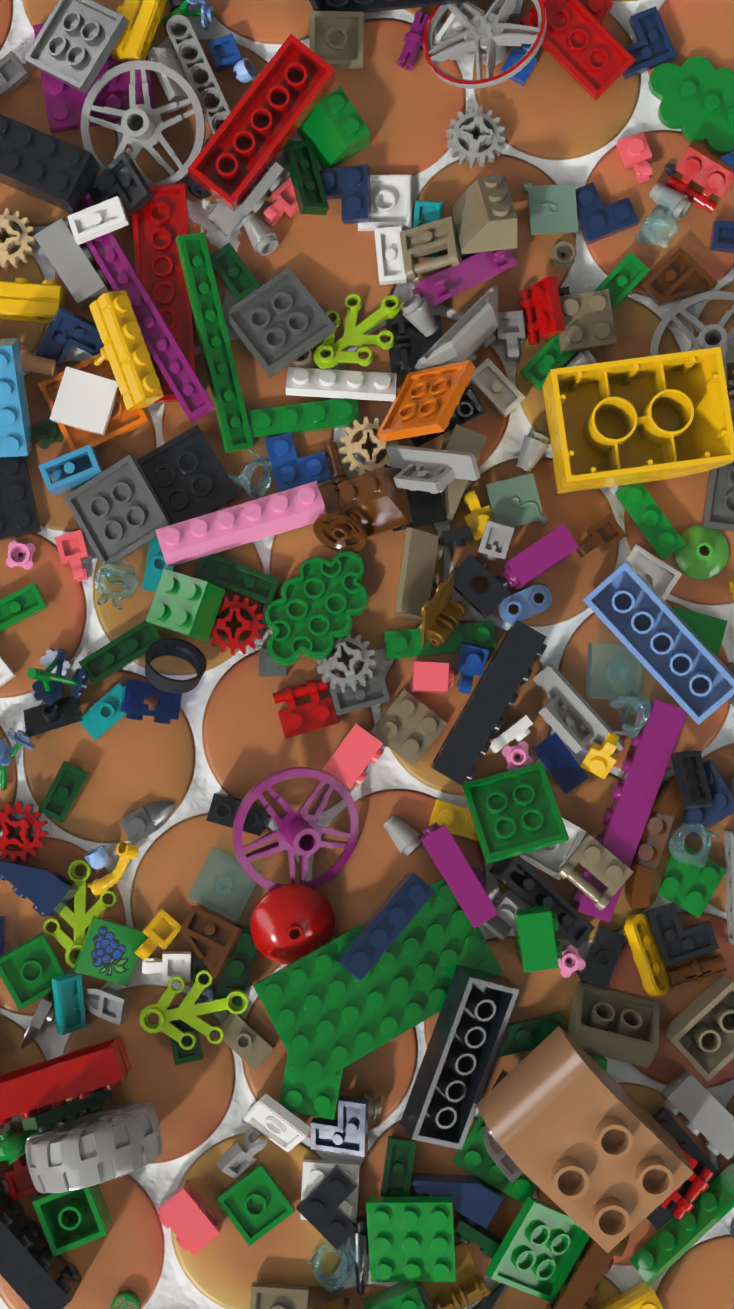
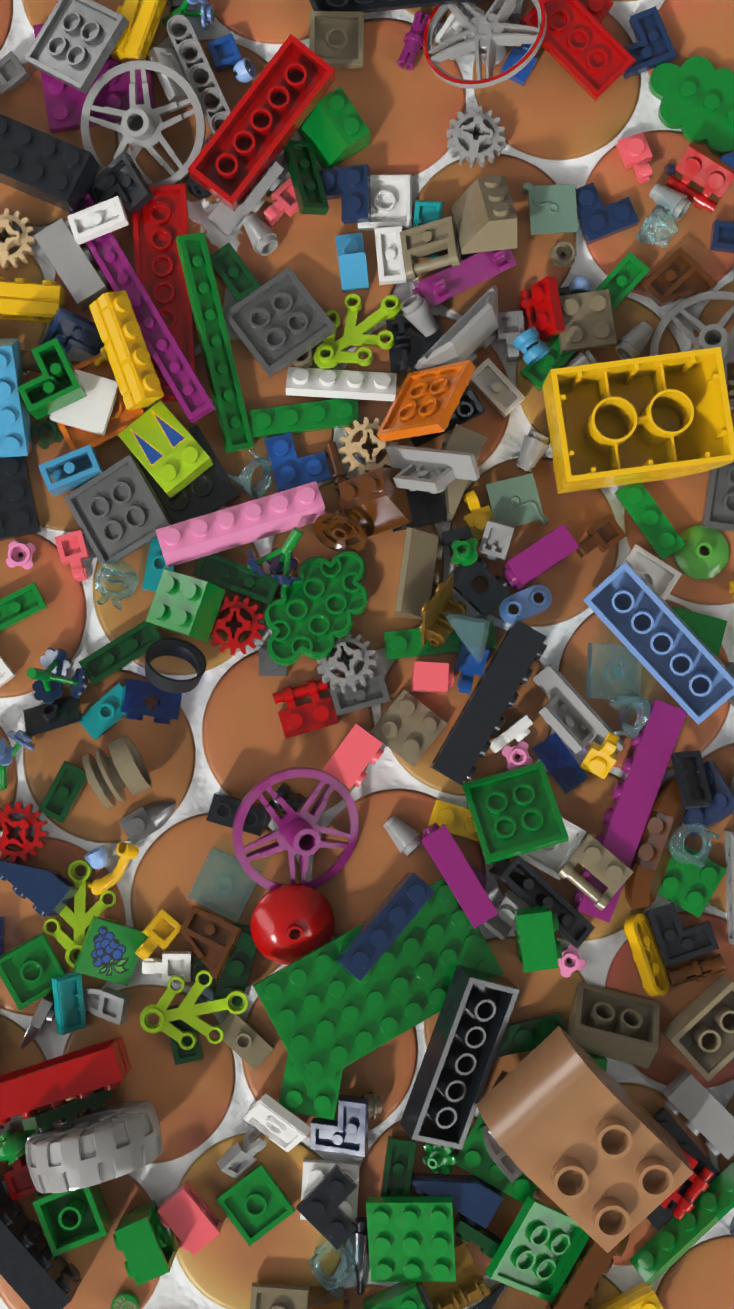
(58, 384): none -> green brick
(111, 774): none -> dark tan wheel
(144, 1243): none -> green brick
(166, 449): none -> lime slope
(280, 560): none -> plant
(295, 800): none -> black wheel
(352, 262): none -> dark azure slope
(439, 1158): none -> green plant
(468, 557): none -> green plate
(471, 631): none -> clear light blue slope
(531, 346): none -> dark azure wheel
(580, 284): none -> light blue hinge
(602, 957): black plate -> none
(634, 342): none -> light grey cone

